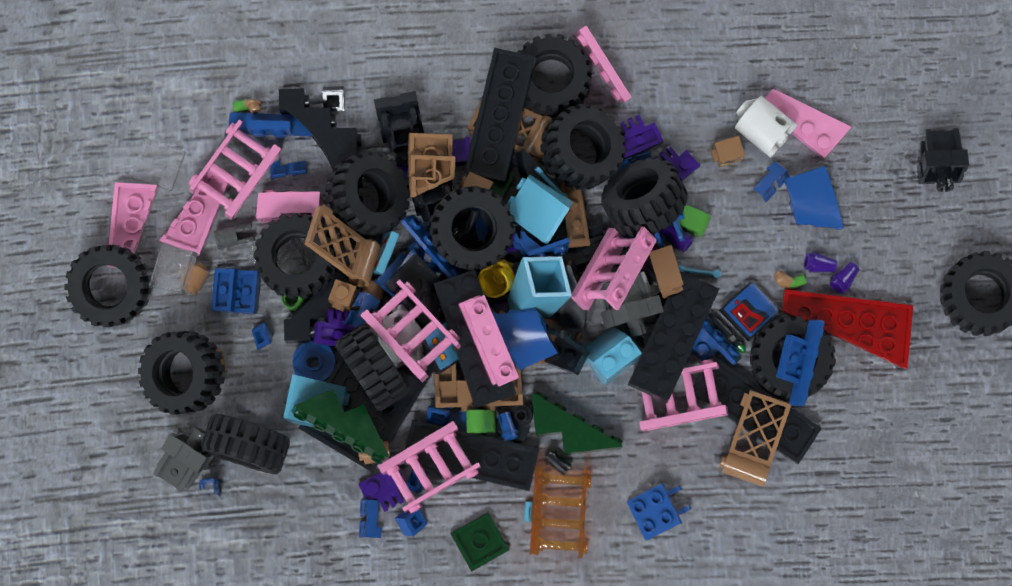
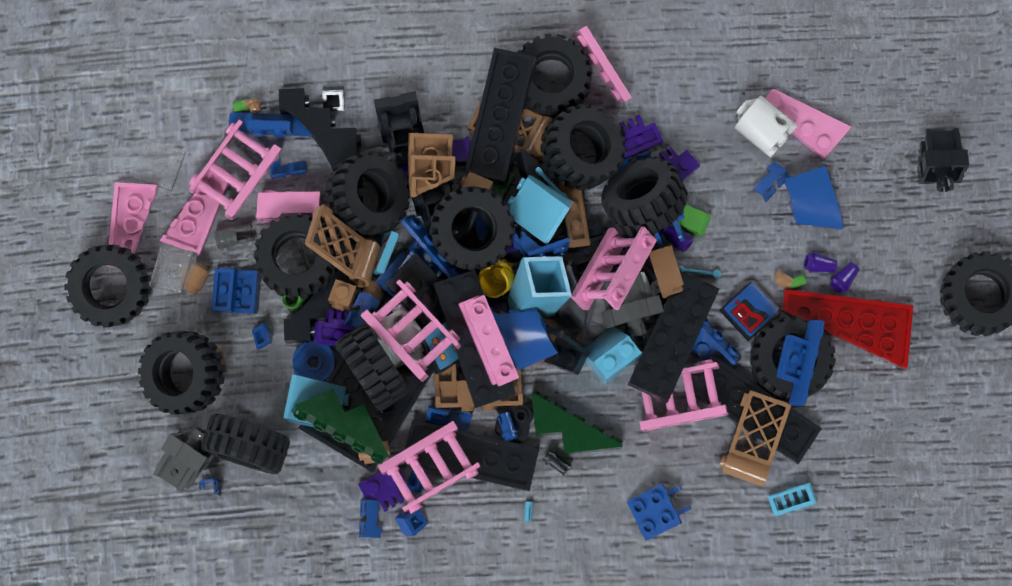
(479, 541): dark green tile -> none
(480, 421): bright green beam -> none
(540, 522): clear orange fence -> none
(727, 151): medium nougat brick -> none
(727, 332): black piece -> none
(810, 493): none -> medium azure slope

